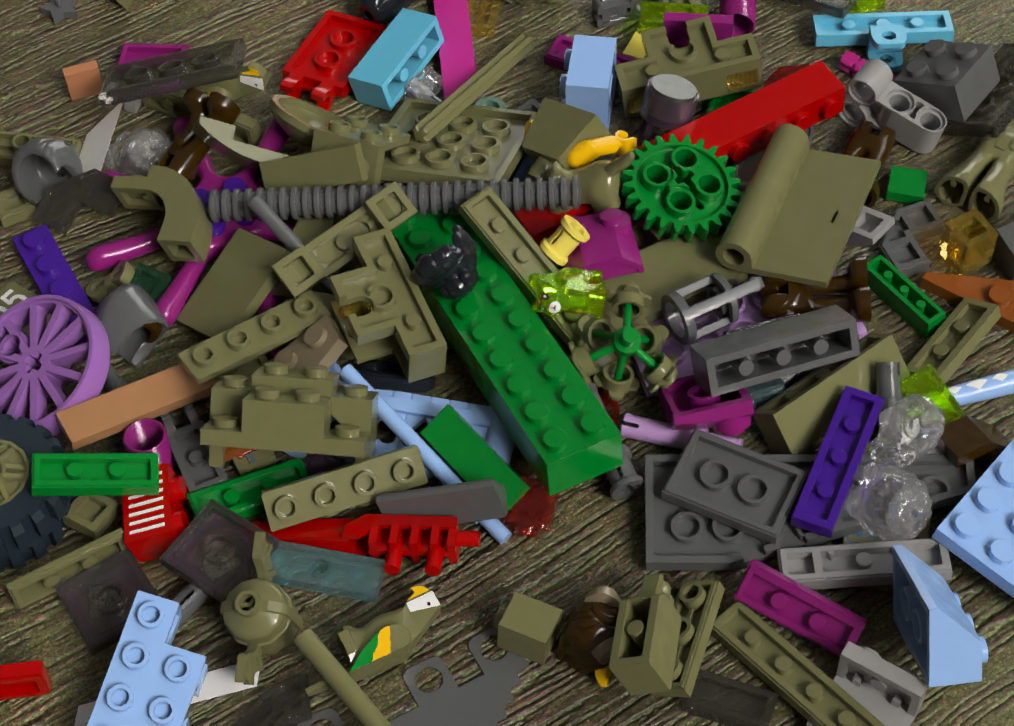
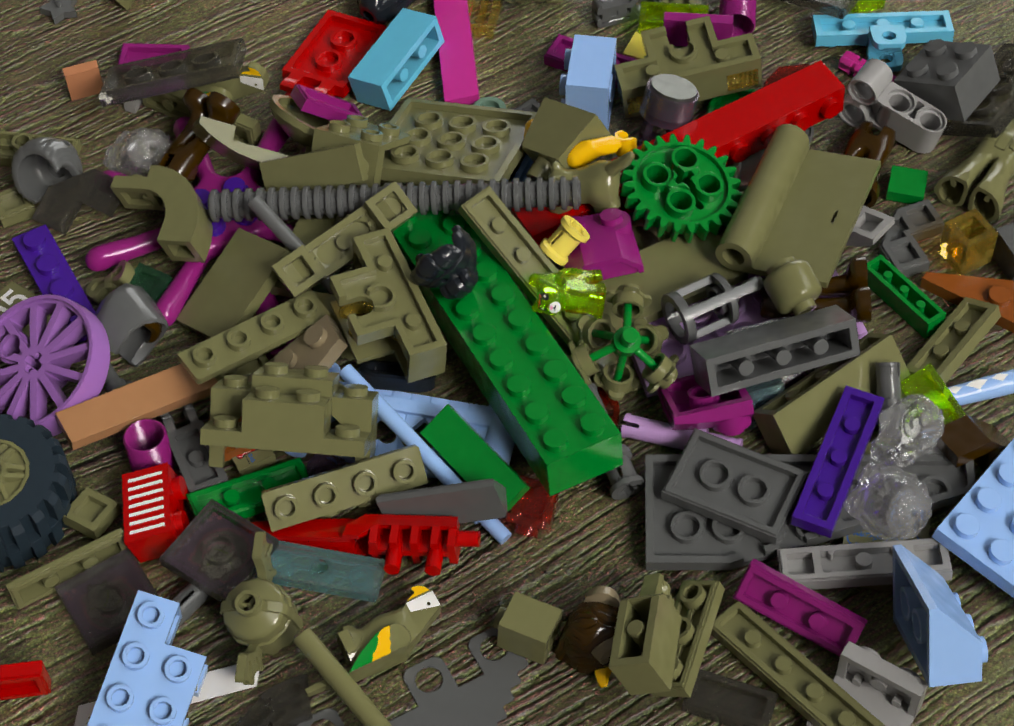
(95, 474): green tile -> none
(98, 141): white sticker -> none
(322, 104): none -> magenta tile
(424, 85): clear piece -> none
(472, 89): olive axle -> none
(792, 286): none -> olive head

